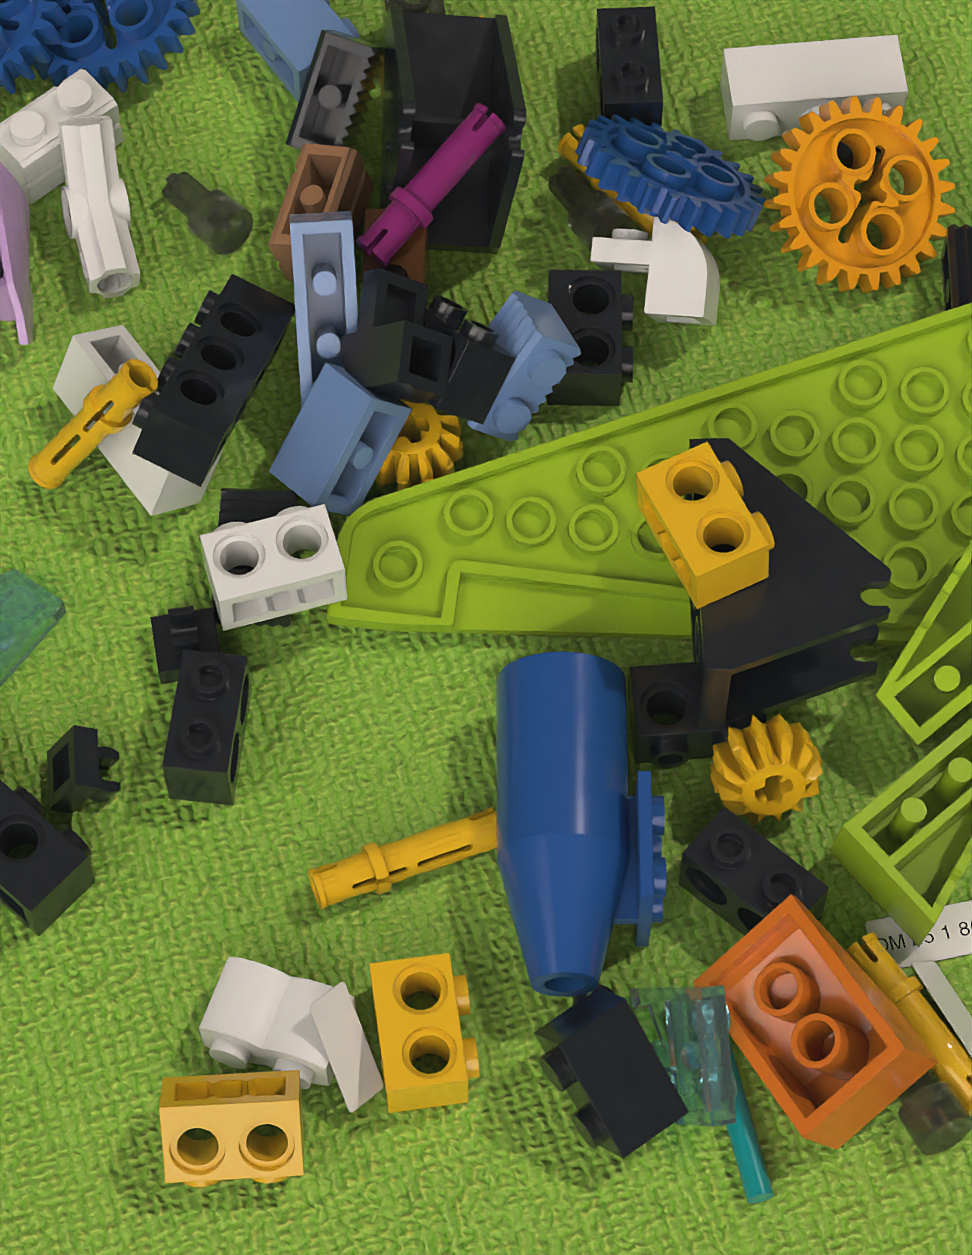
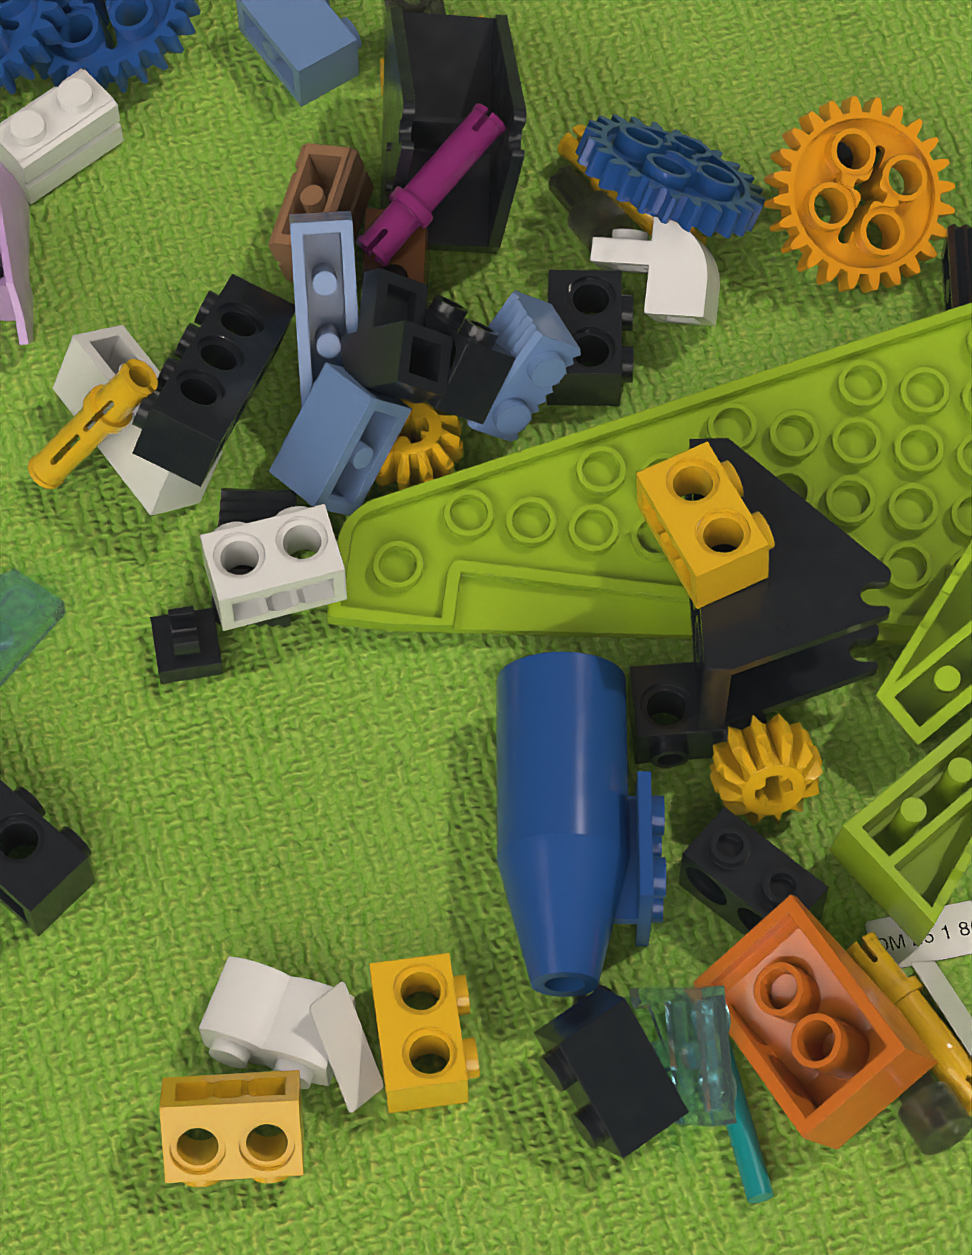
(74, 770): black tile -> none
(97, 205): white piece -> none
(207, 727): black brick -> none
(210, 214): clear smoke piece -> none
(335, 91): black brick -> none
(393, 862): yellow pin -> none
(628, 64): black brick -> none
(778, 83): white brick -> none

